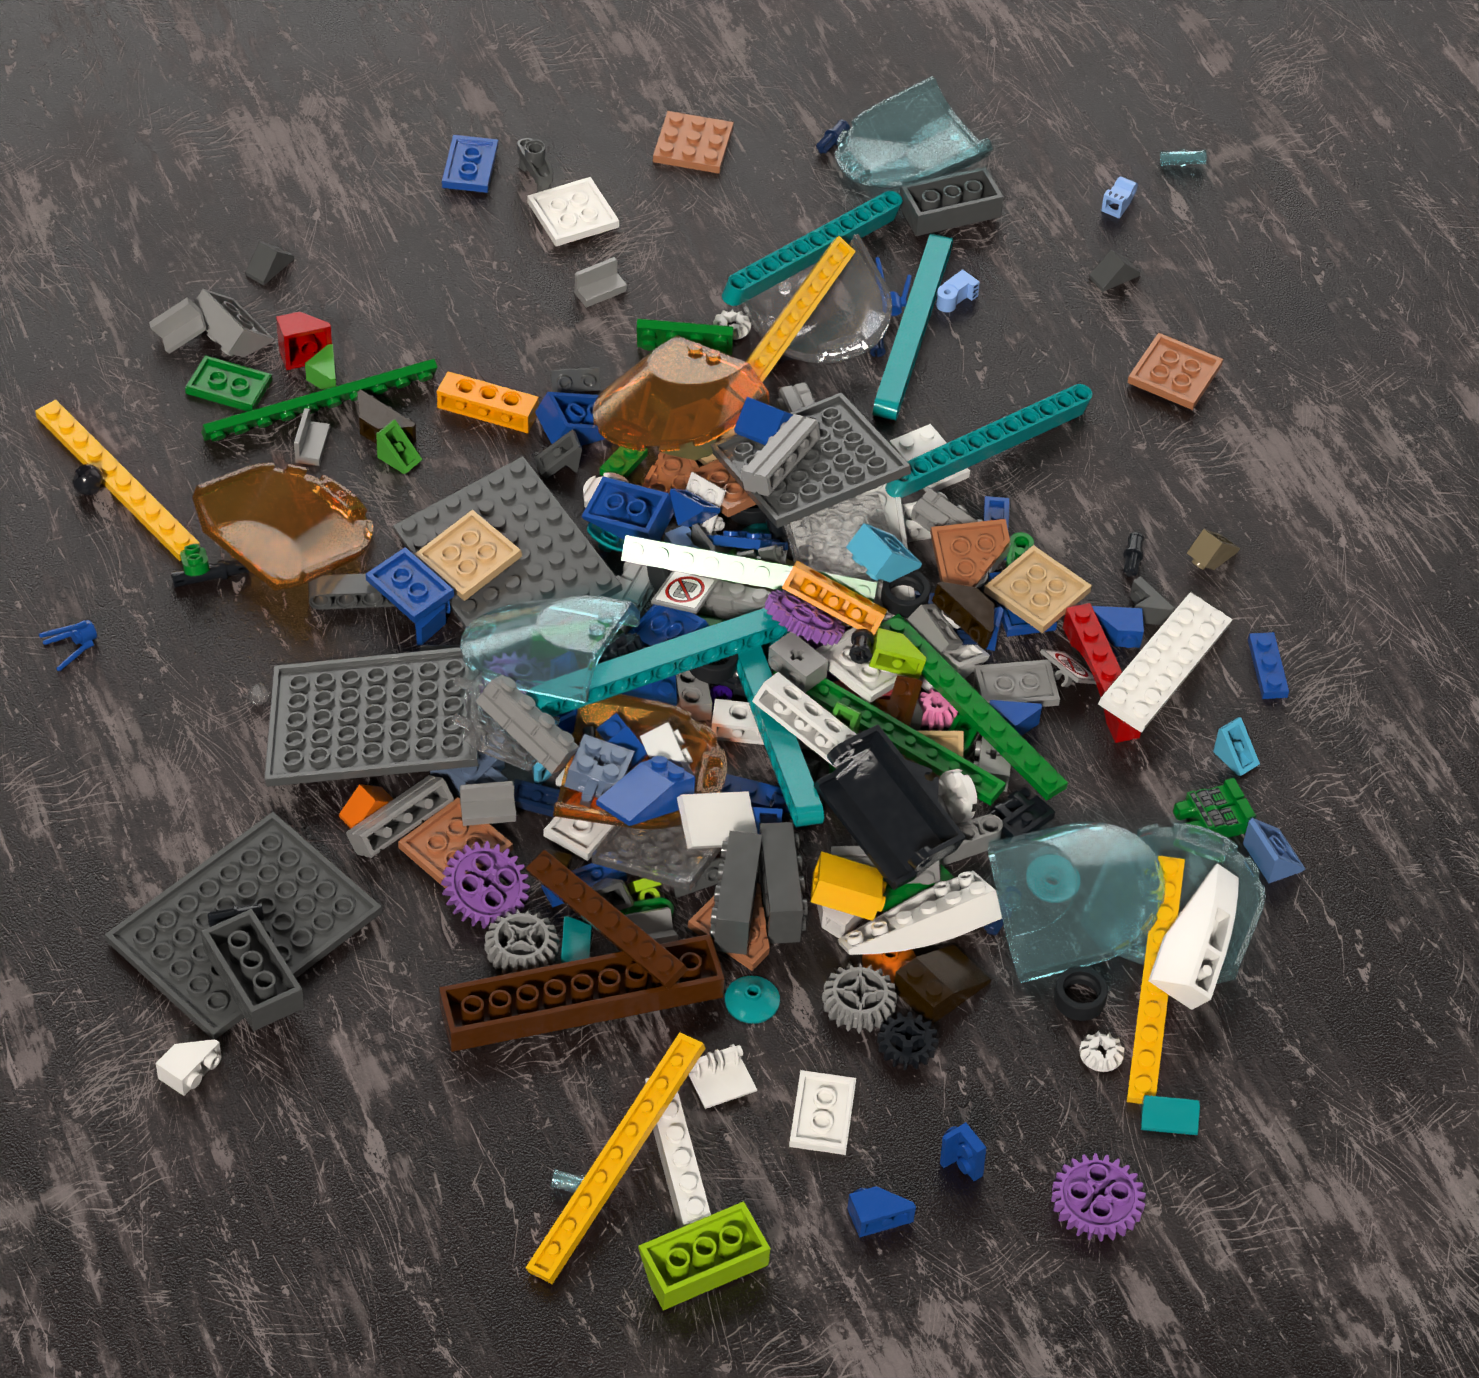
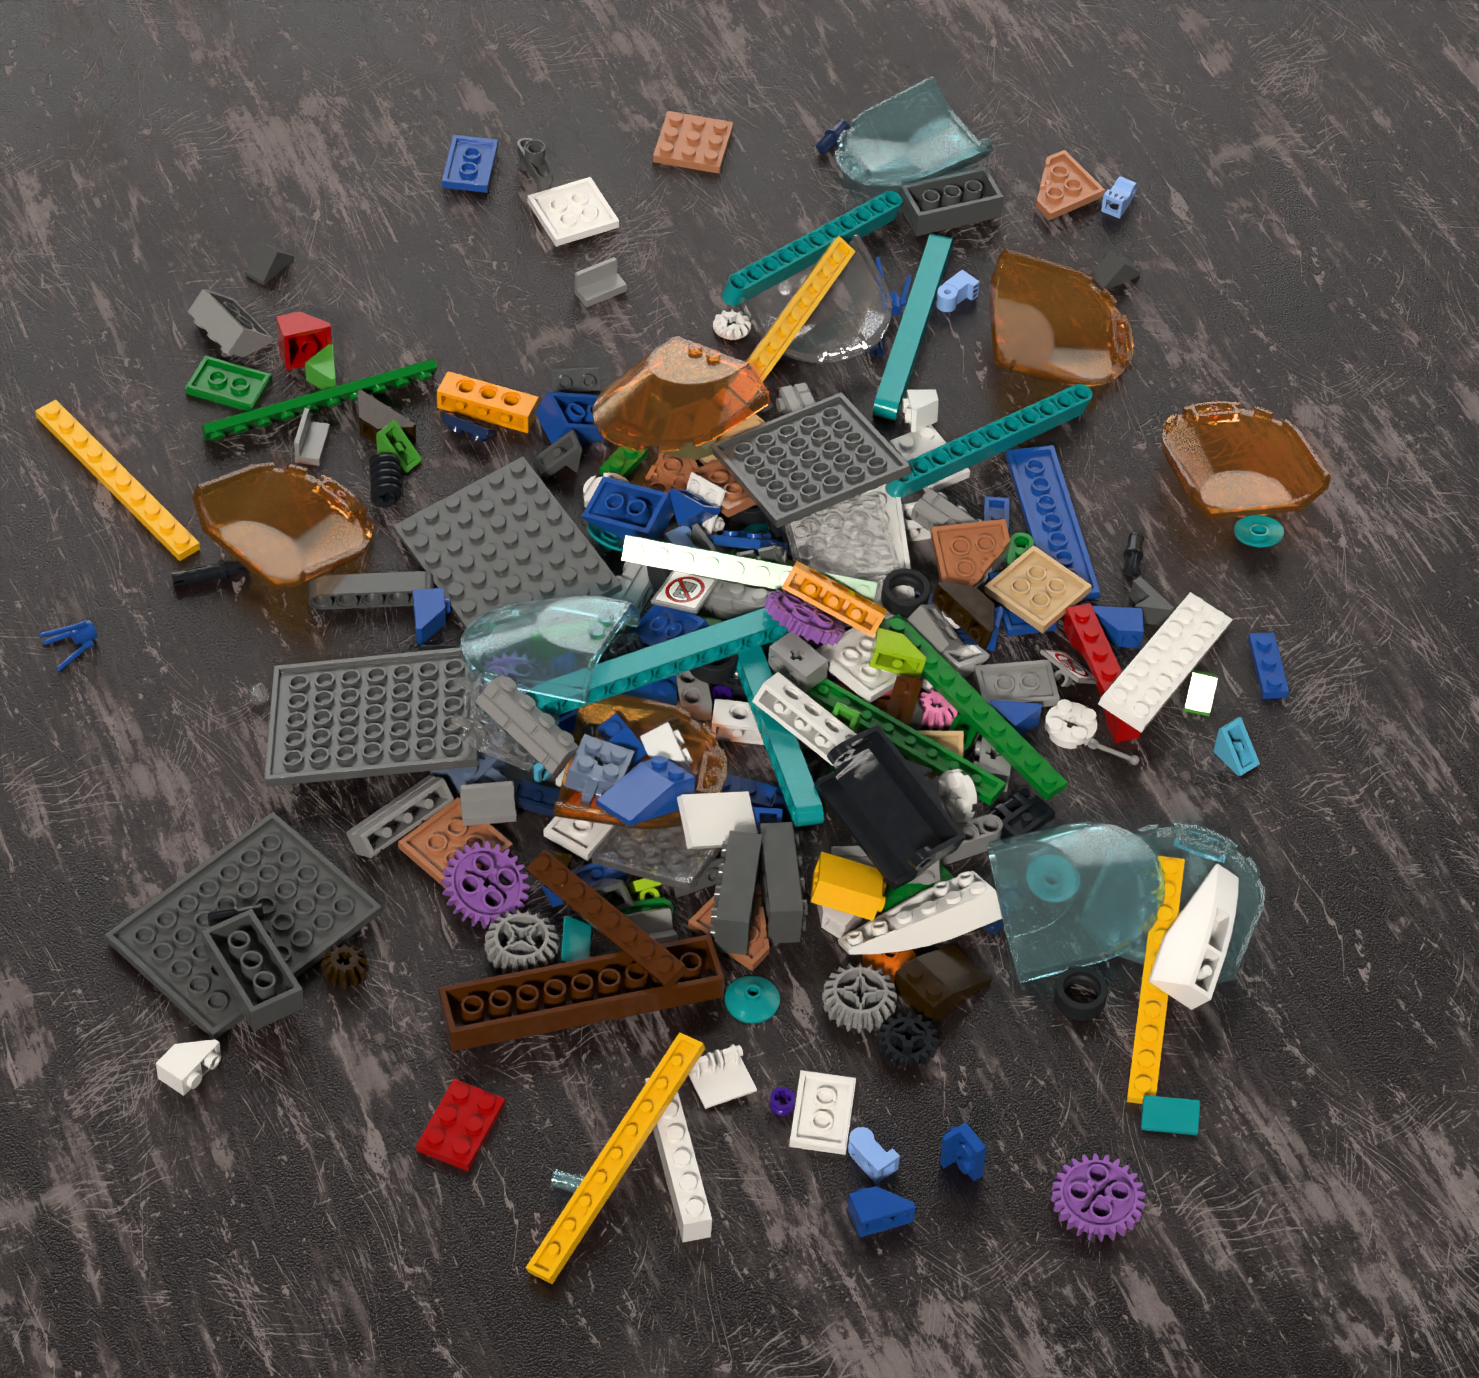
(87, 479): black piece -> none
(179, 324): light grey panel -> none
(194, 560): green plate -> none
(344, 966): none -> dark brown gear
(364, 803): orange slope -> none
(385, 479): none -> black piece
(410, 585): blue plate -> none
(460, 424): none -> dark blue plate
(460, 1124): none -> red plate
(469, 554): tan plate -> none
(655, 332): green plate -> none
(704, 1255): lime slope -> none
(760, 421): blue slope -> none
(775, 1105): none -> dark purple bush
(780, 455): light grey brick -> none
(861, 646): black bush -> none
(871, 1156): none -> light blue leg
(881, 554): medium azure slope -> none
(920, 408): none -> white slope
(1050, 510): none -> blue plate
(1055, 323): none -> clear orange windscreen
(1065, 186): none -> nougat plate
(1075, 713): none -> white plate
(1092, 1056): white gear -> none
(1094, 744): none -> light grey hinge
(1175, 371): nougat plate -> none
(1183, 157): clear light blue pin -> none
(1201, 693): none -> slope
(1211, 550): dark tan slope -> none
(1217, 809): green hips -> none
(1241, 461): none -> clear orange windscreen
(1258, 531): none -> teal dish
(1271, 851): medium blue slope -> none

